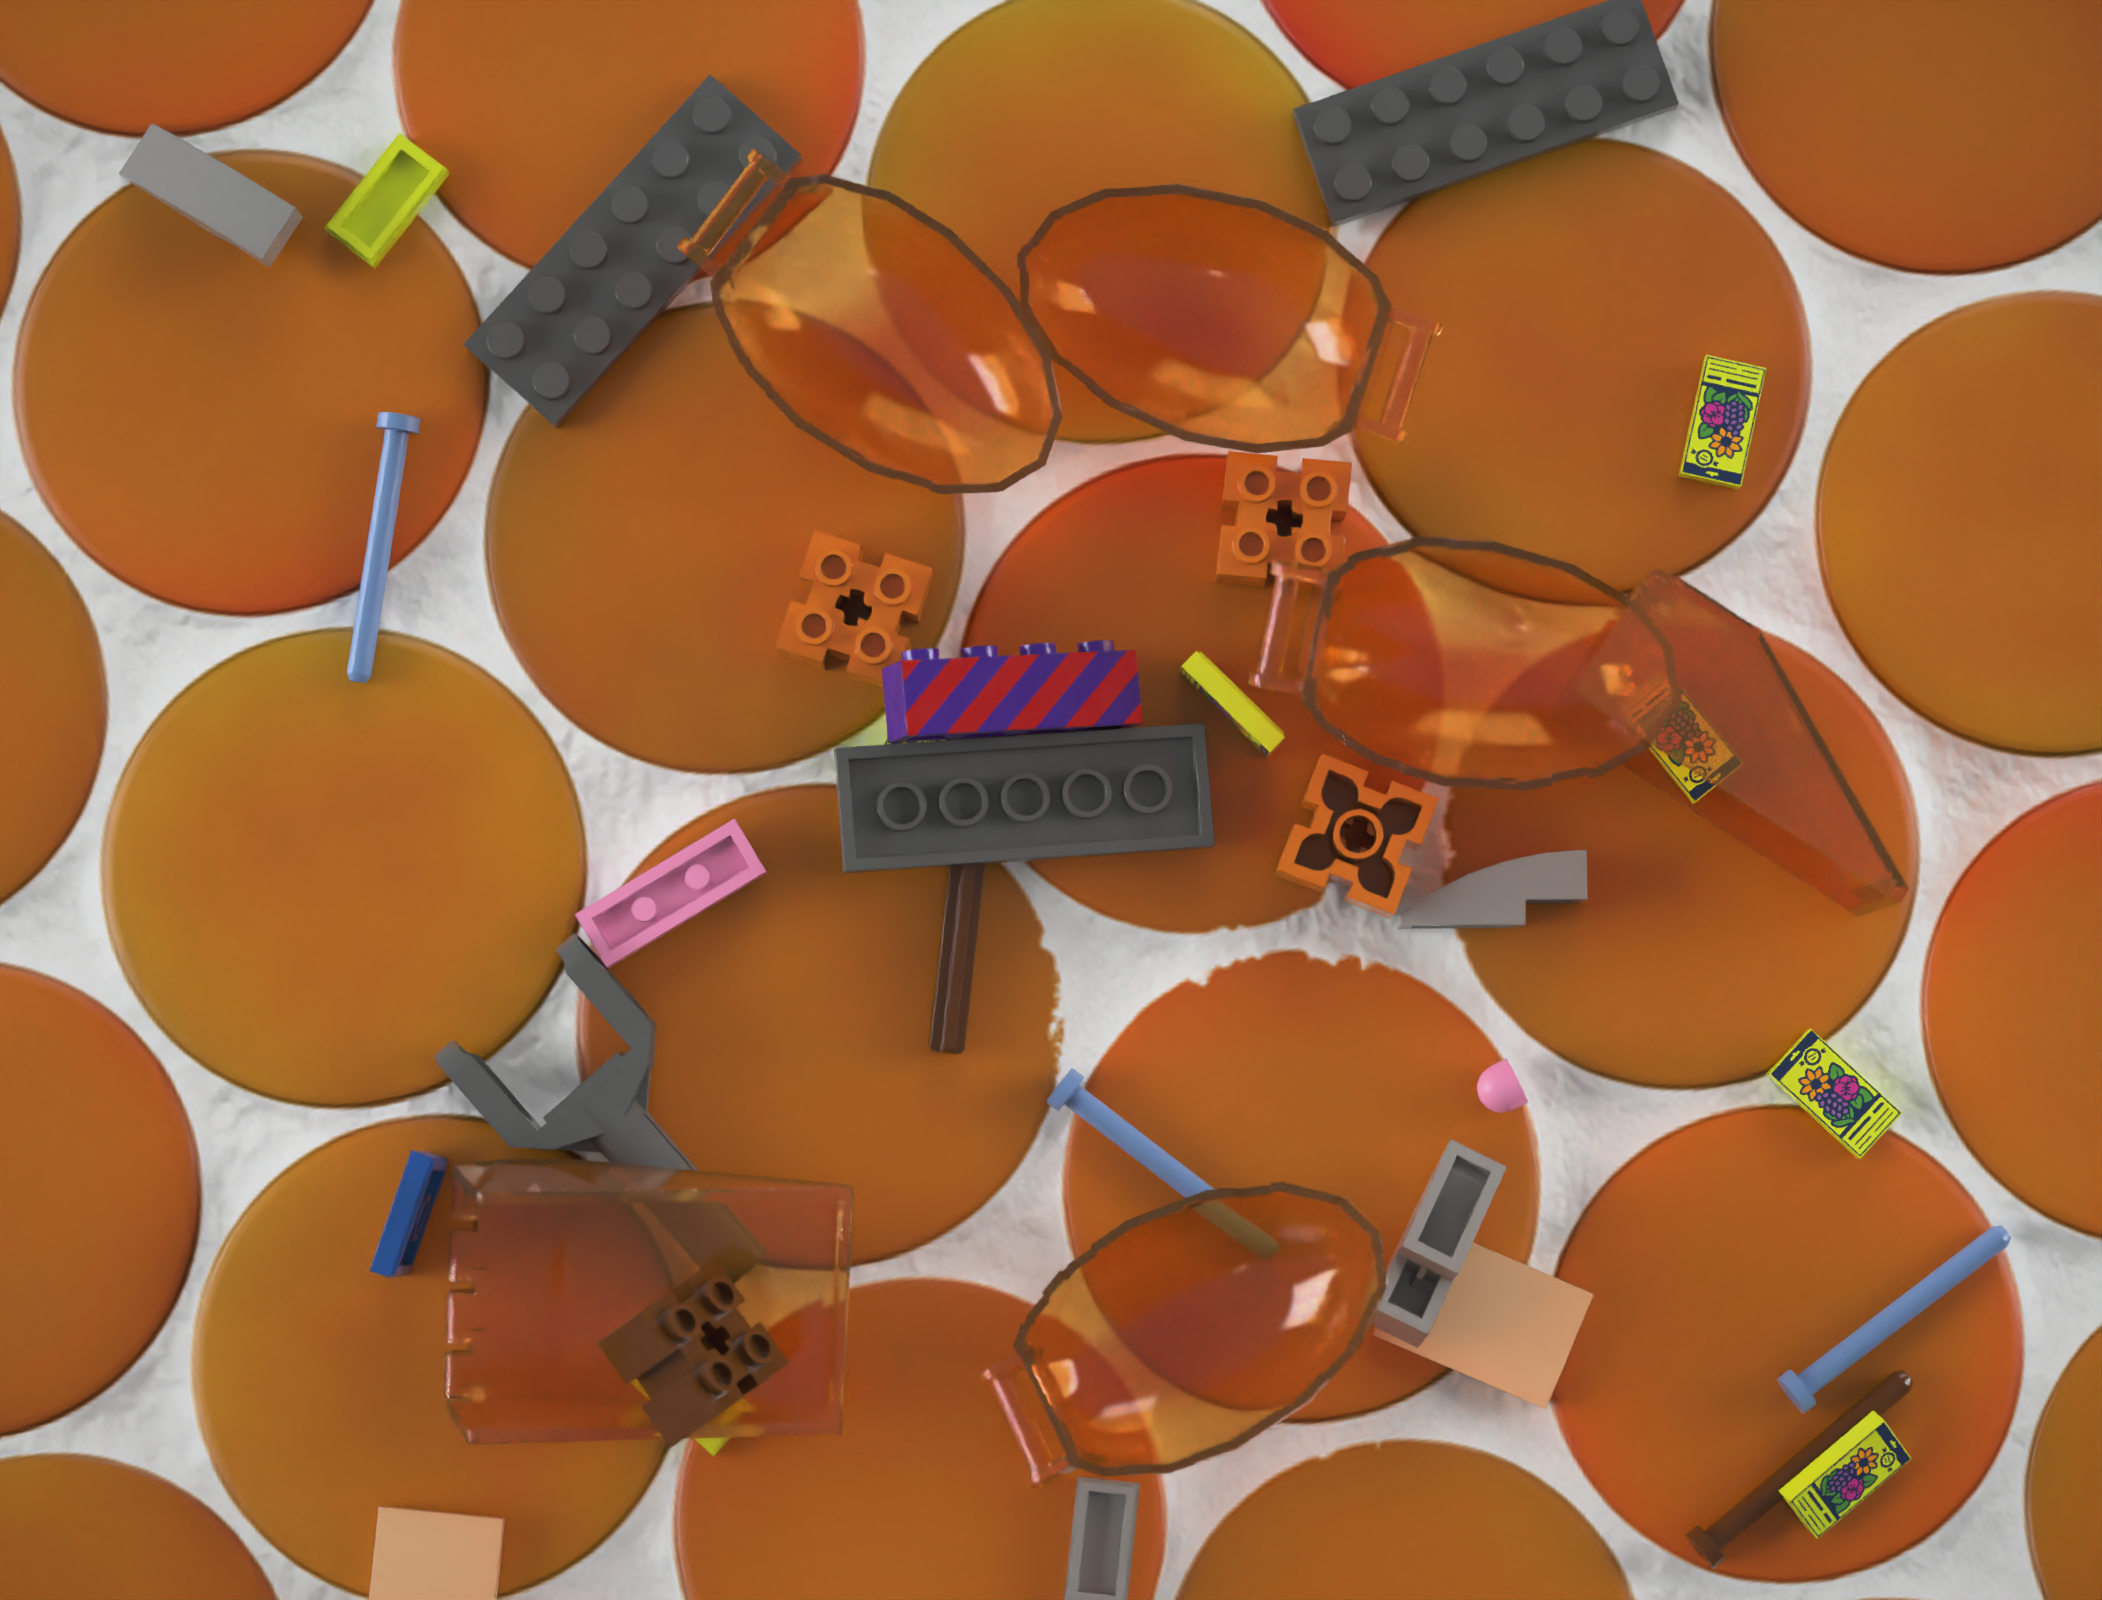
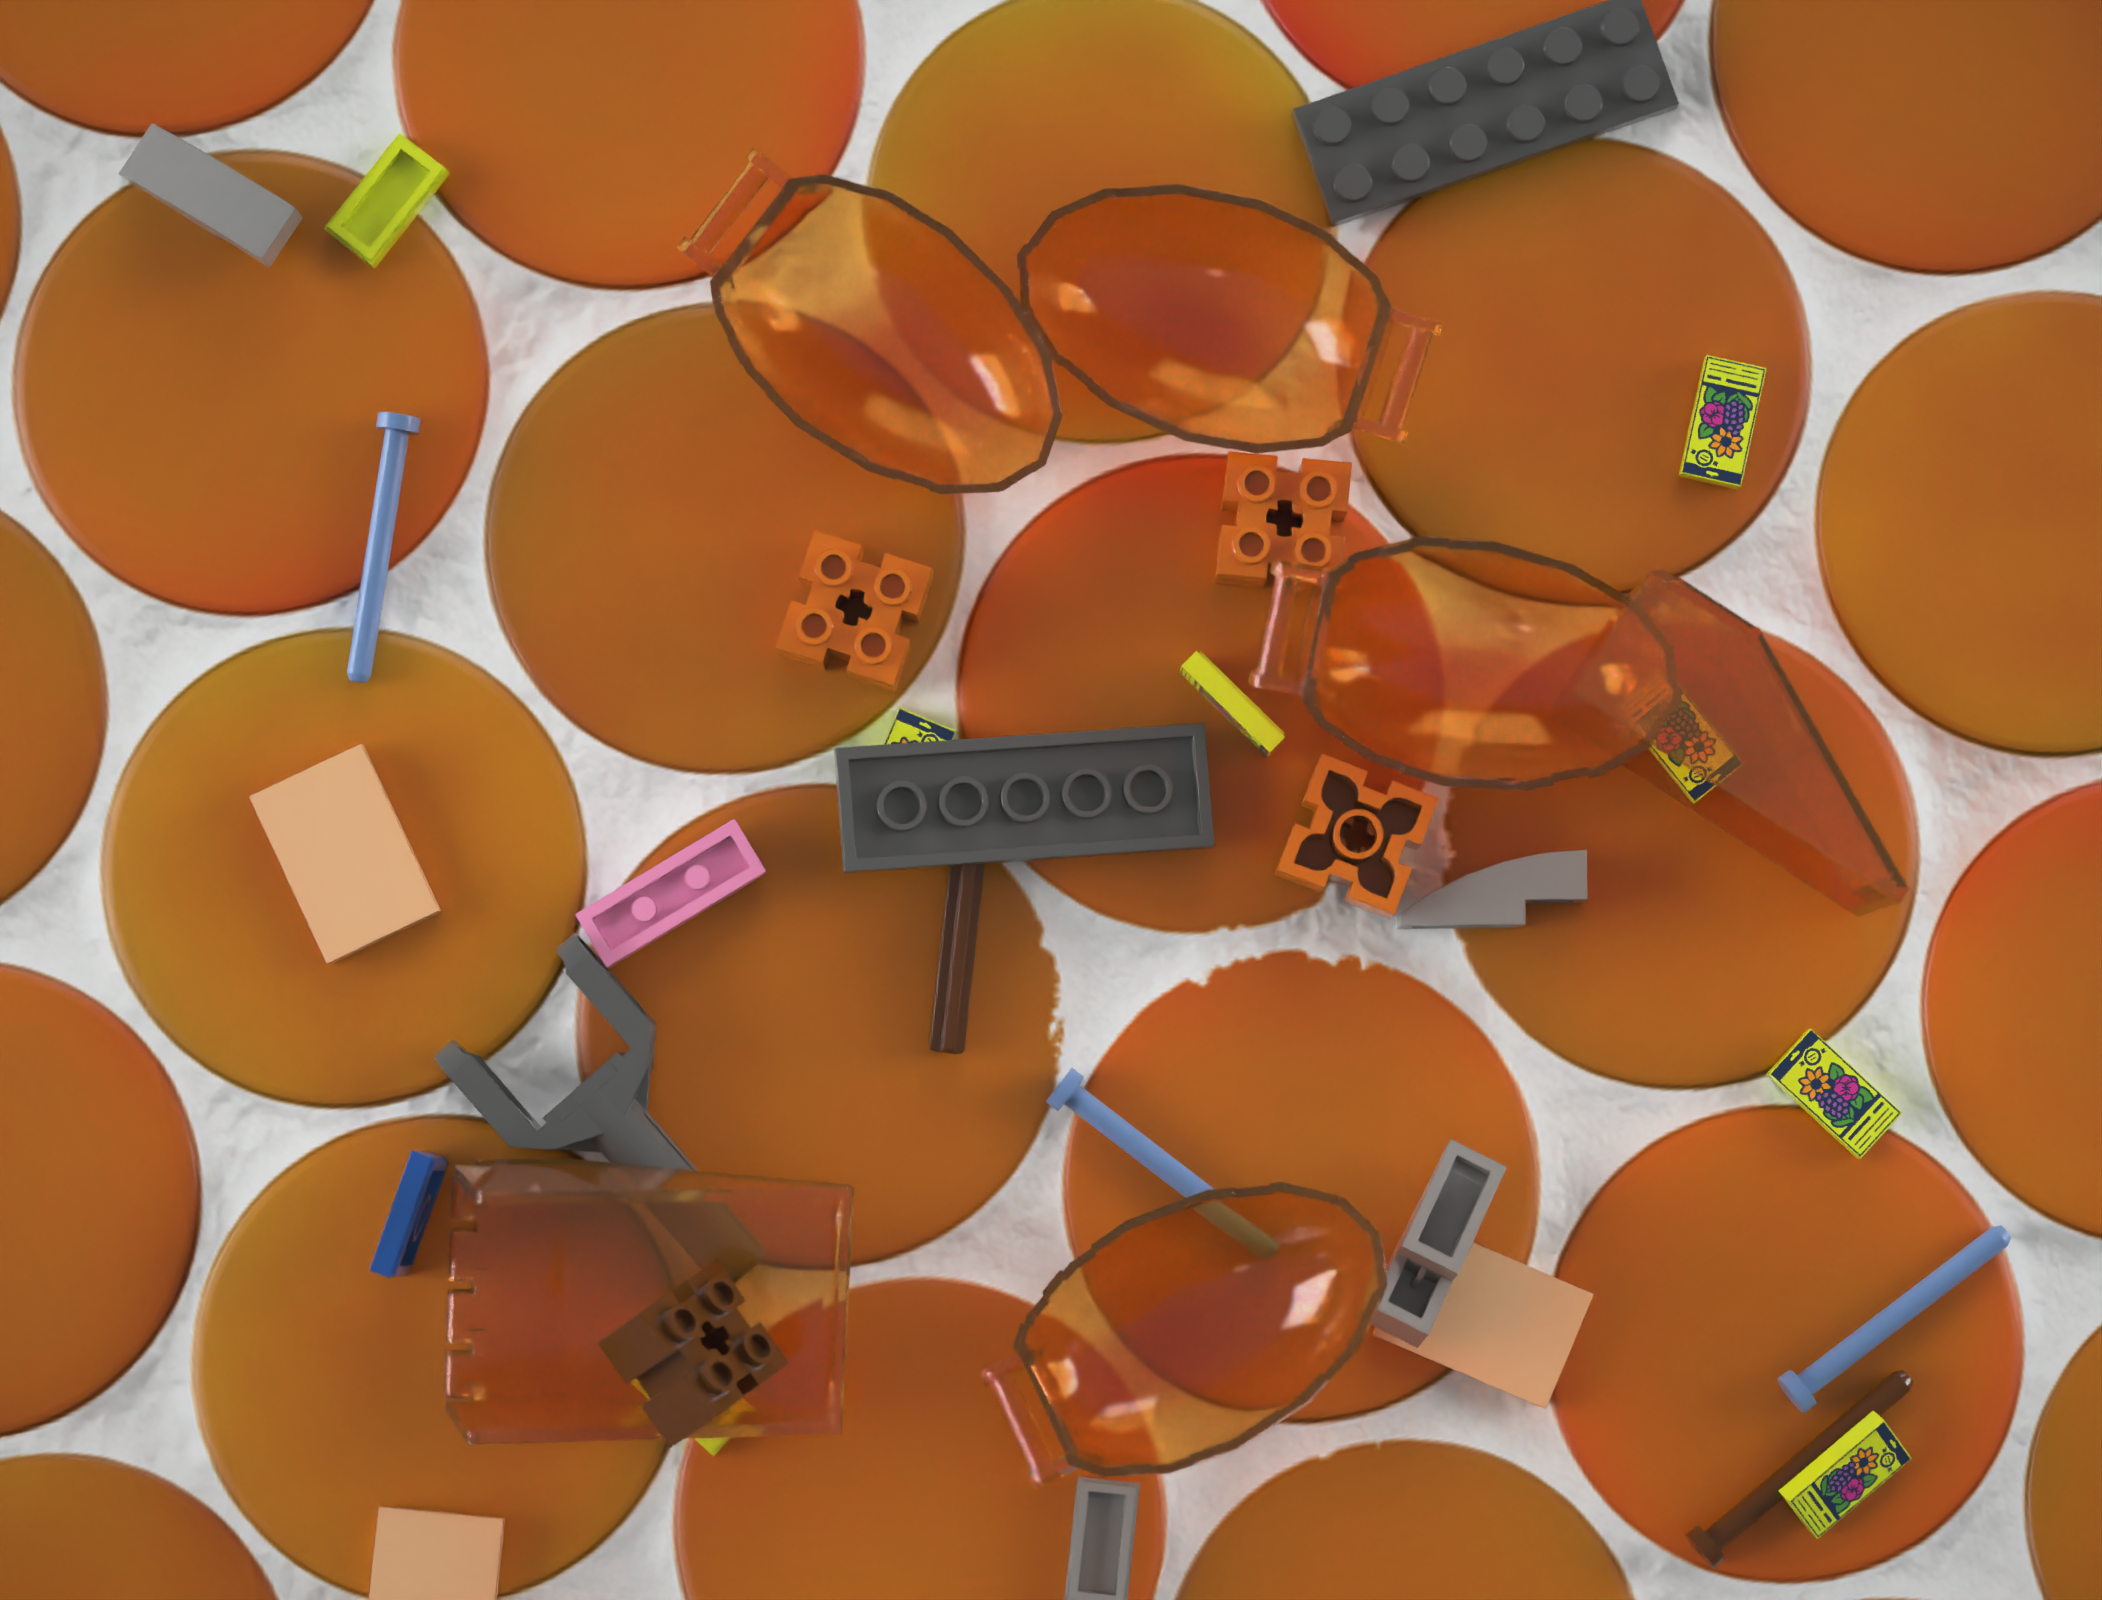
(345, 854): none -> light nougat tile
(622, 255): dark grey plate -> none
(1011, 694): brick -> none
(1500, 1088): bright pink hinge -> none

